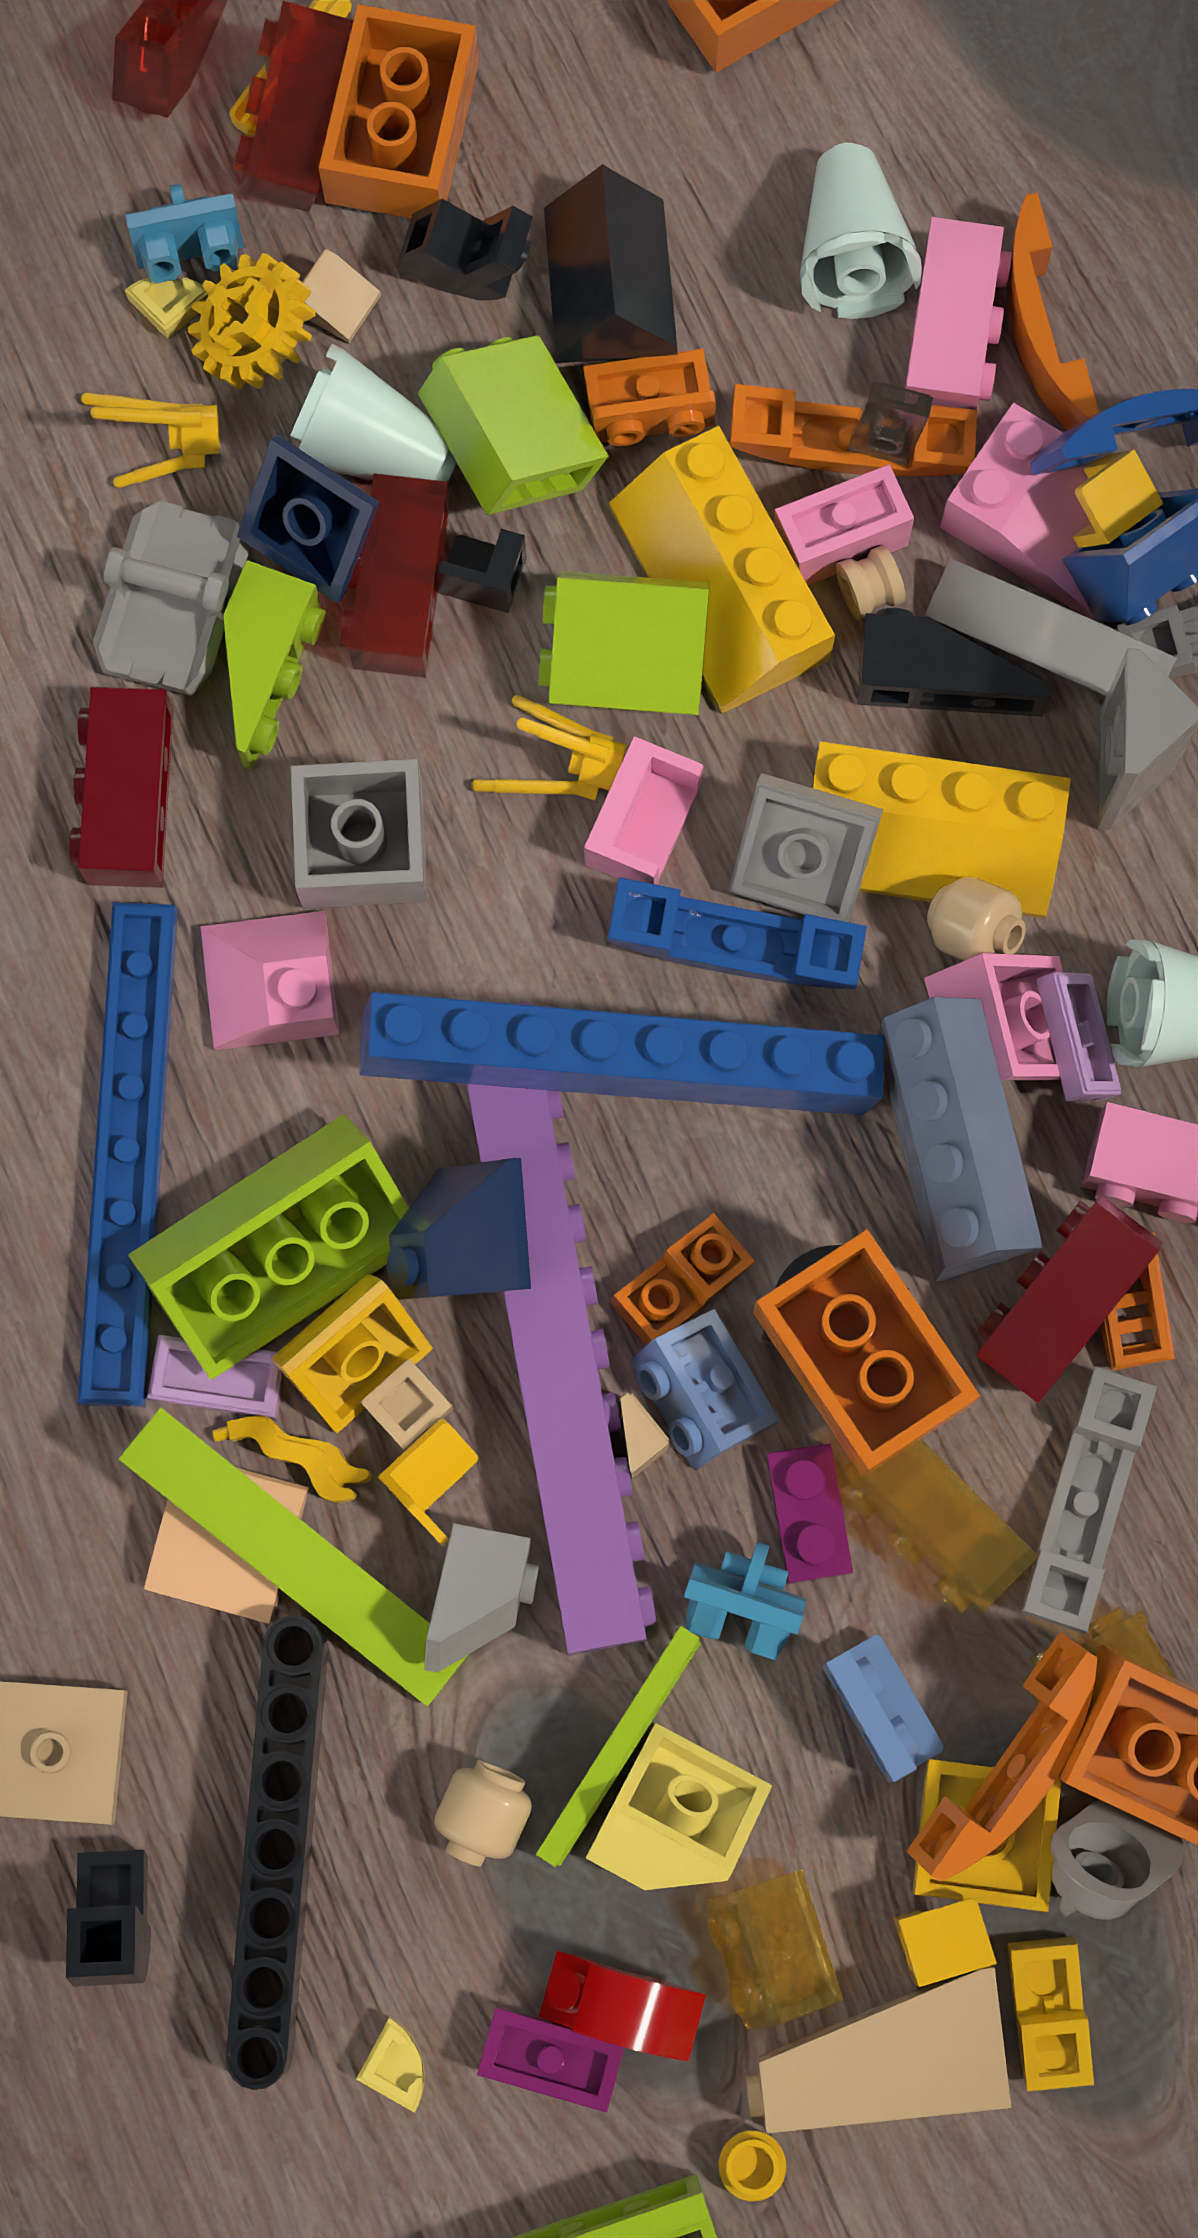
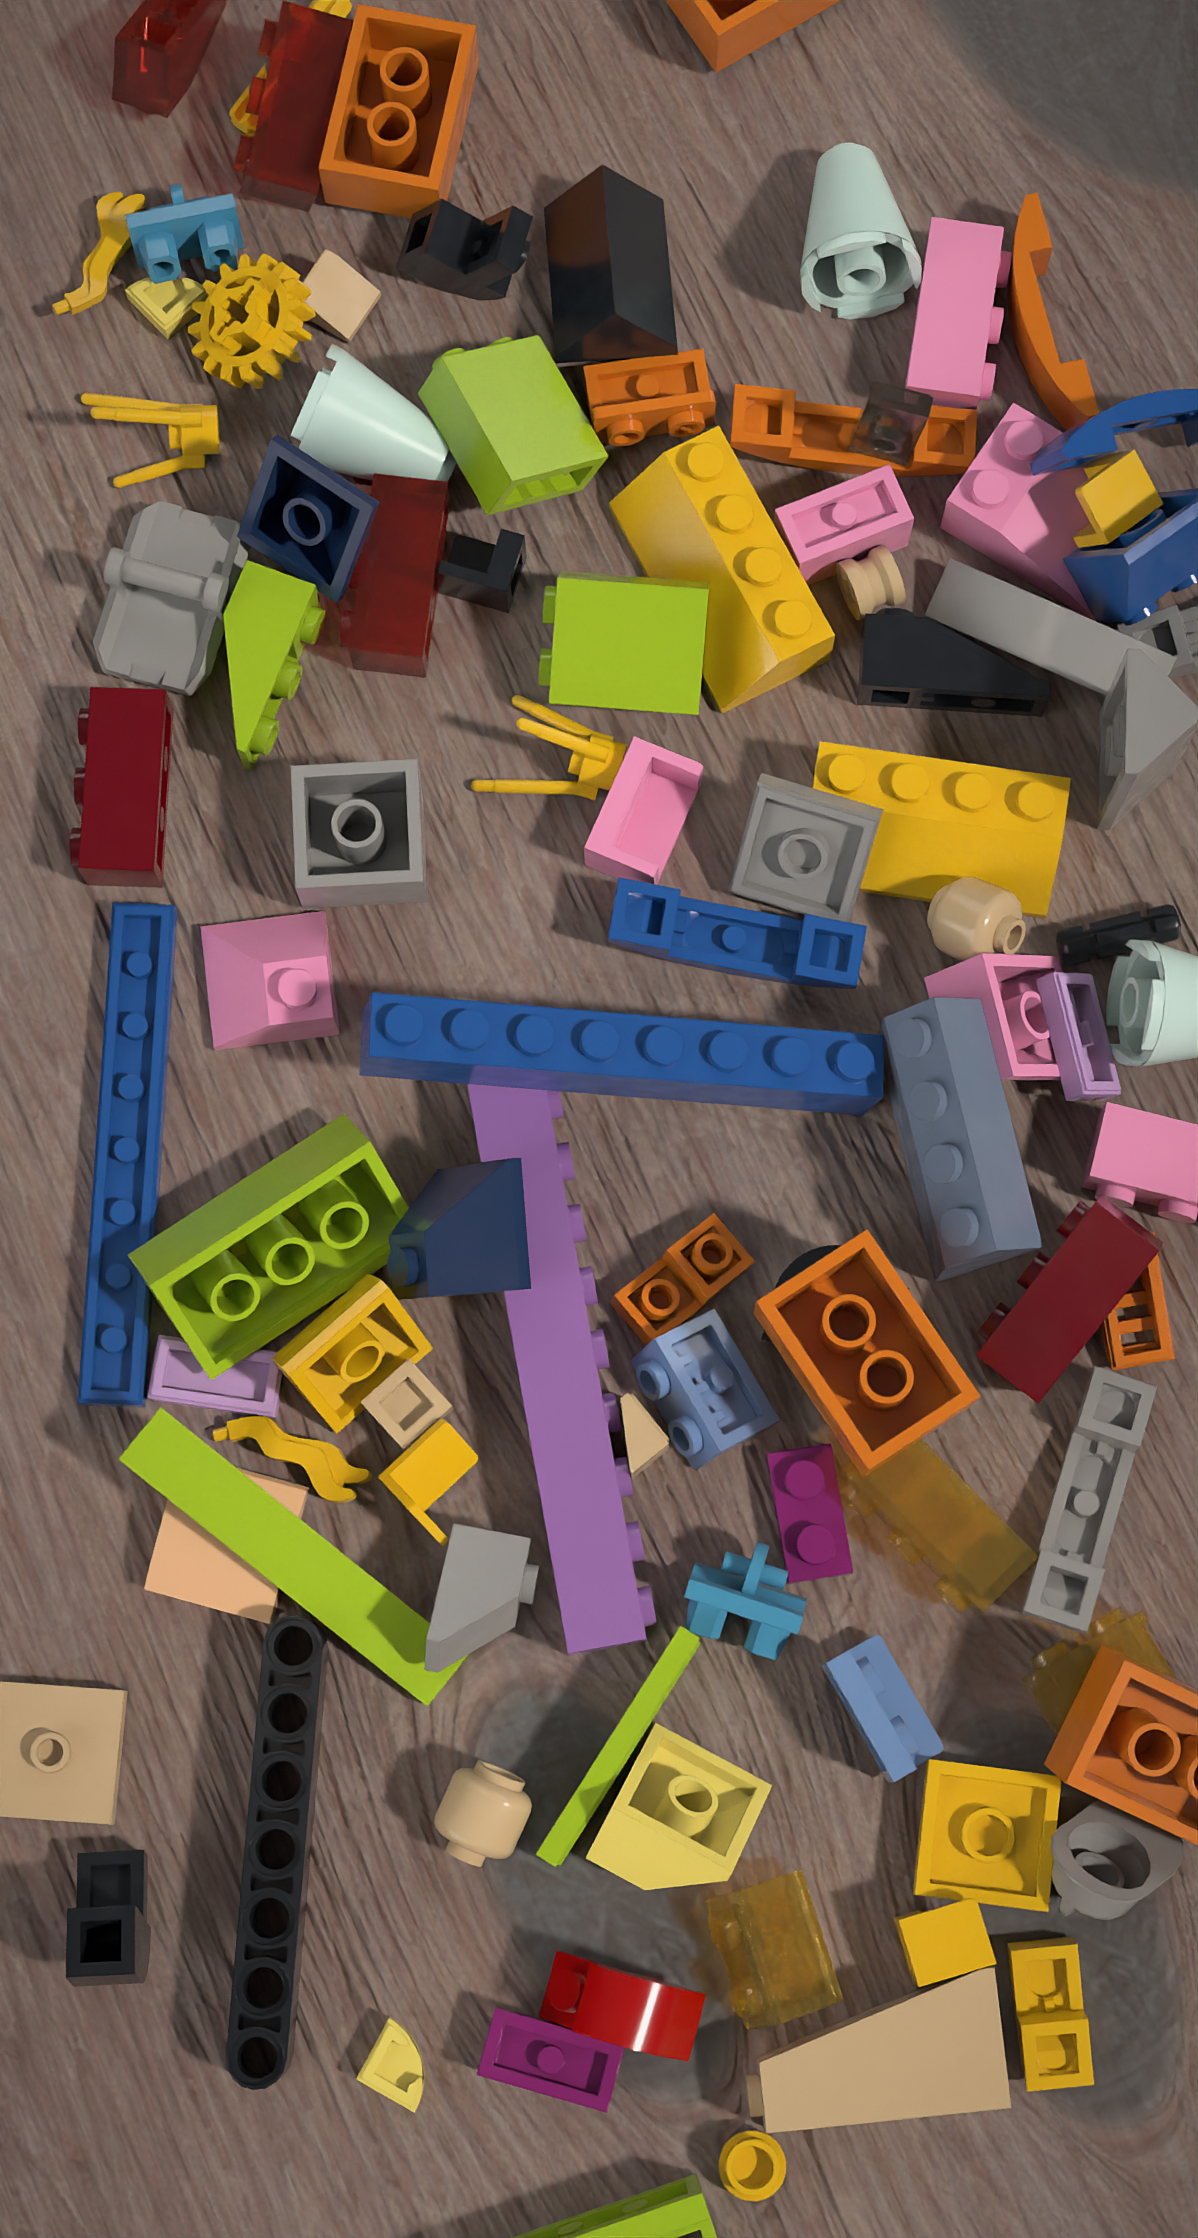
(112, 246): none -> yellow hair
(1023, 1775): orange slope -> none
(1110, 935): none -> black axle

